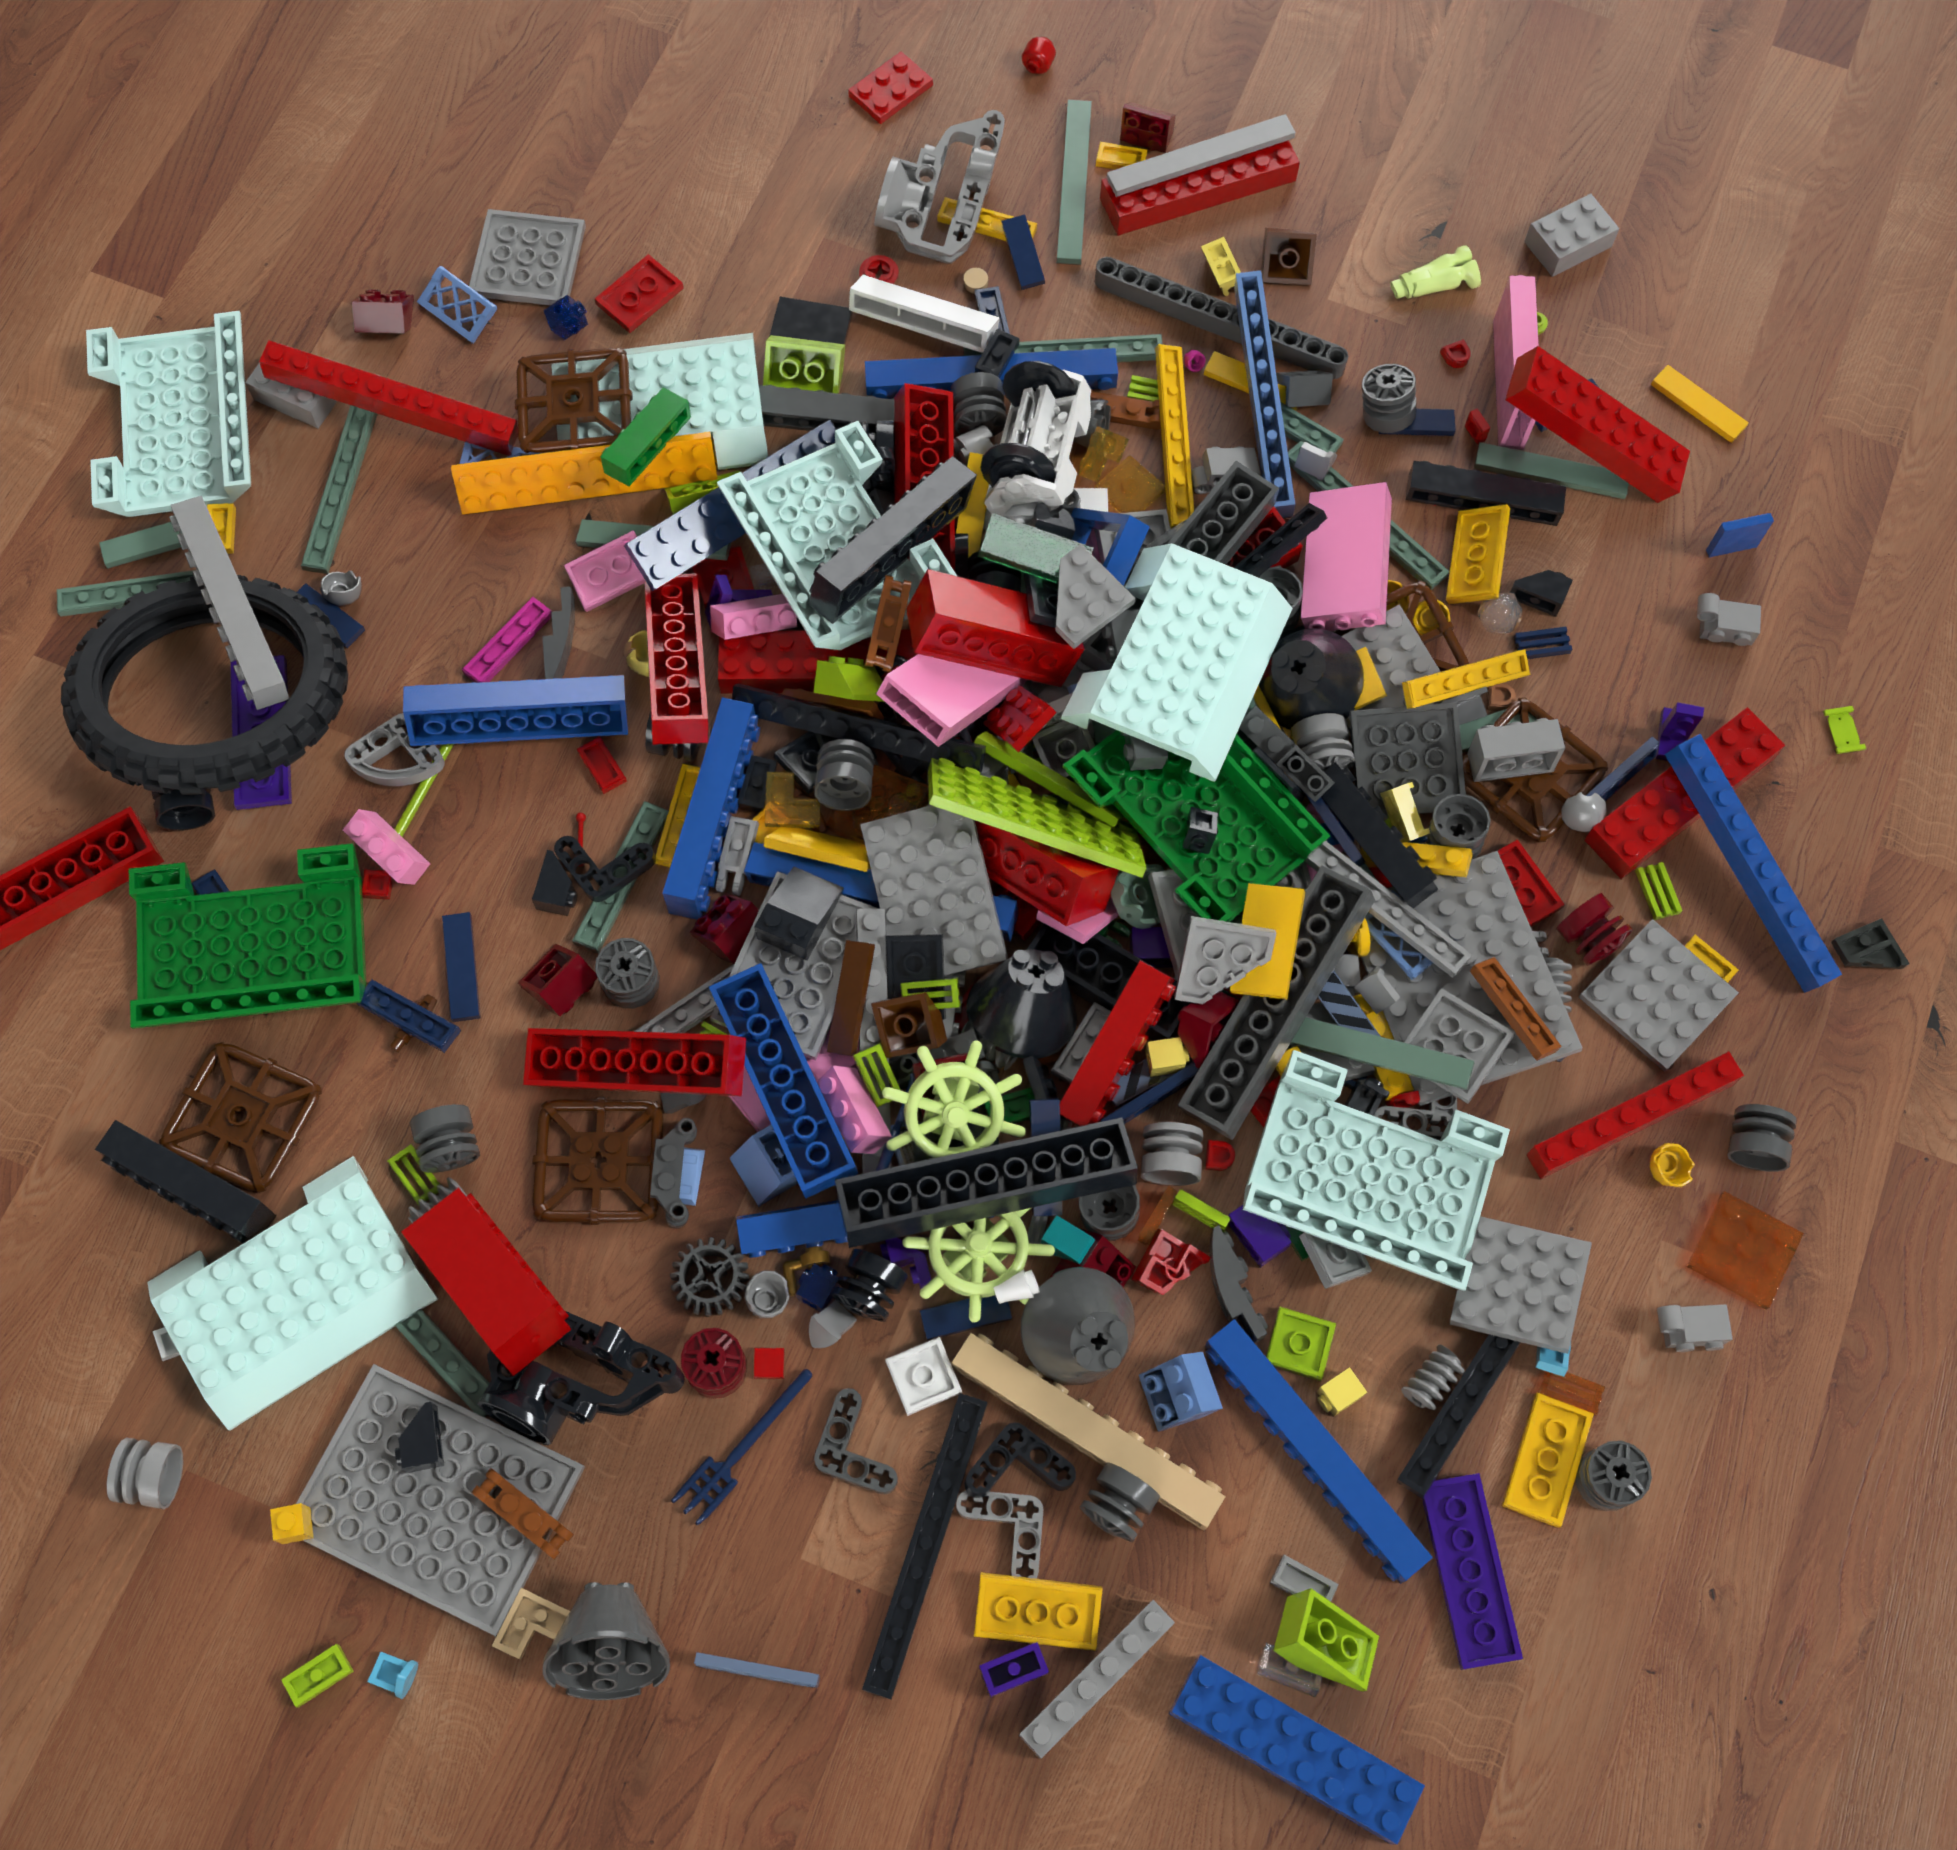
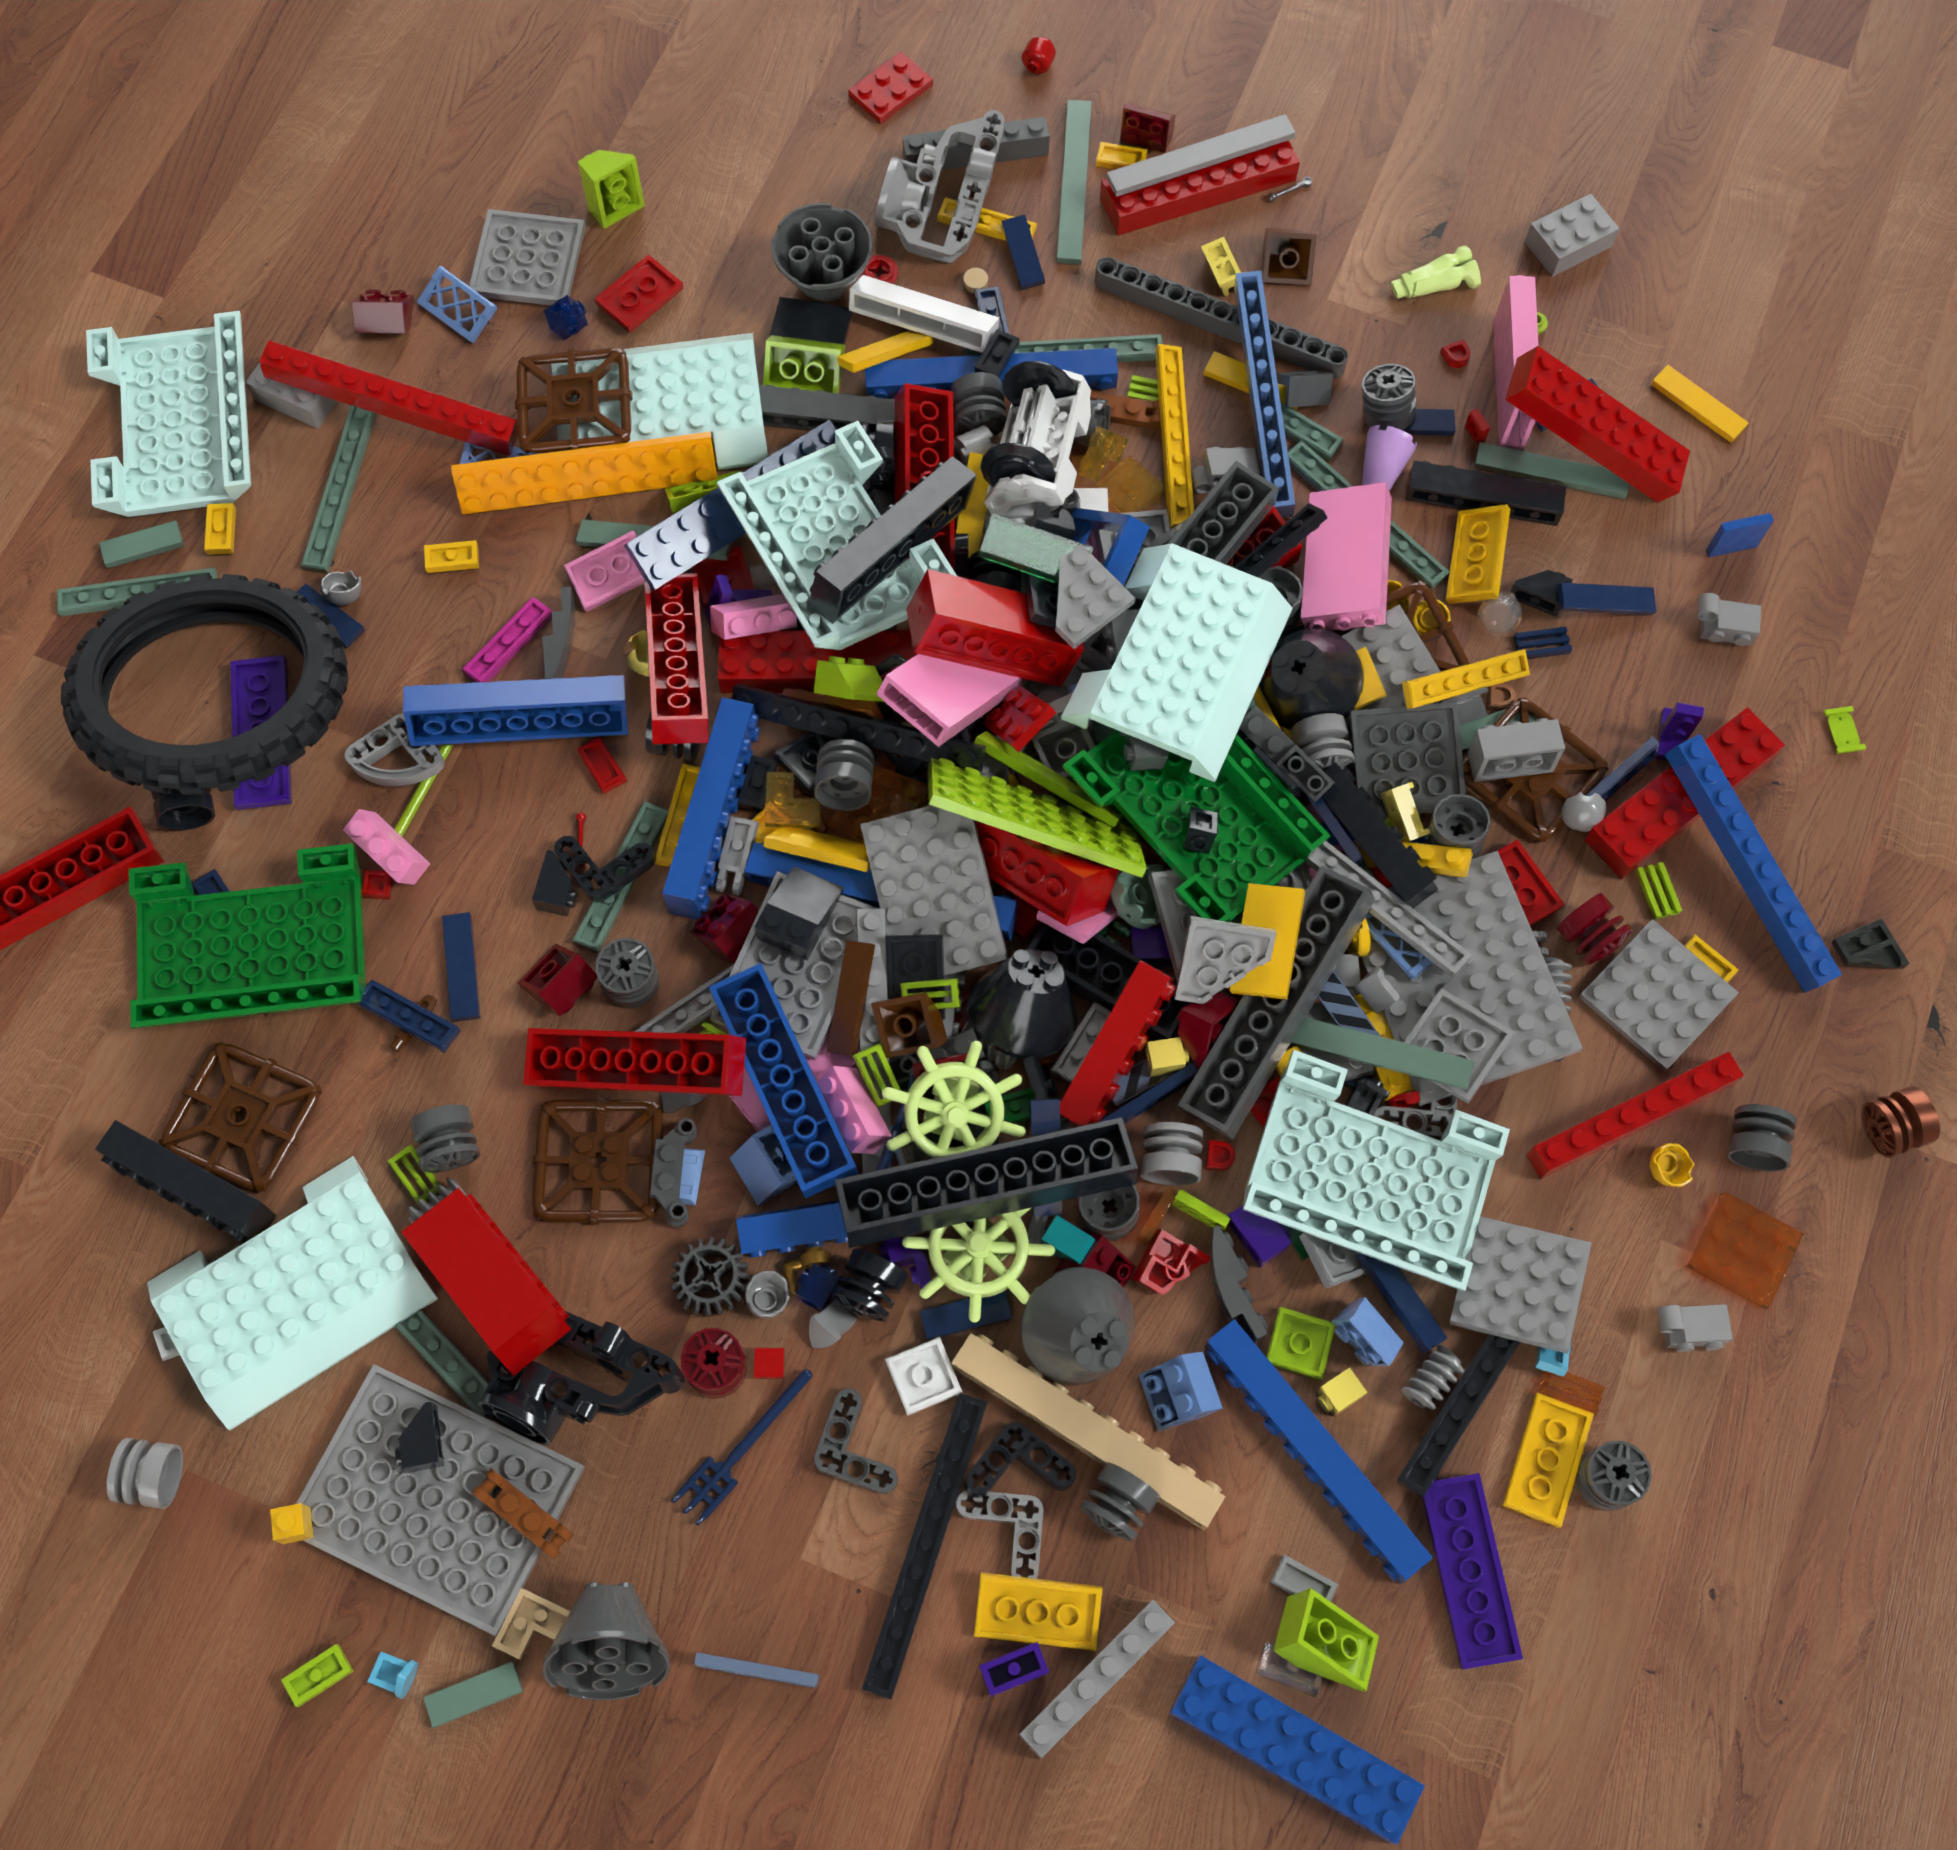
(228, 603): light grey brick -> none
(451, 556): none -> yellow plate
(473, 1694): none -> sand green tile
(611, 185): none -> lime slope
(645, 436): green brick -> none
(821, 250): none -> dark grey cone
(883, 350): none -> yellow tile
(888, 623): dark orange plate -> none
(1018, 1287): white cone -> none
(1019, 141): none -> dark grey brick
(1197, 357): dark pink hinge -> none
(1307, 181): none -> flat silver hinge
(1315, 460): light grey tile -> none
(1367, 1333): none -> medium blue slope
(1386, 455): none -> lavender cone
(1404, 1302): none -> dark blue tile
(1515, 1008): dark orange plate -> none
(1606, 598): none -> dark blue tile
(1900, 1121): none -> copper wheel

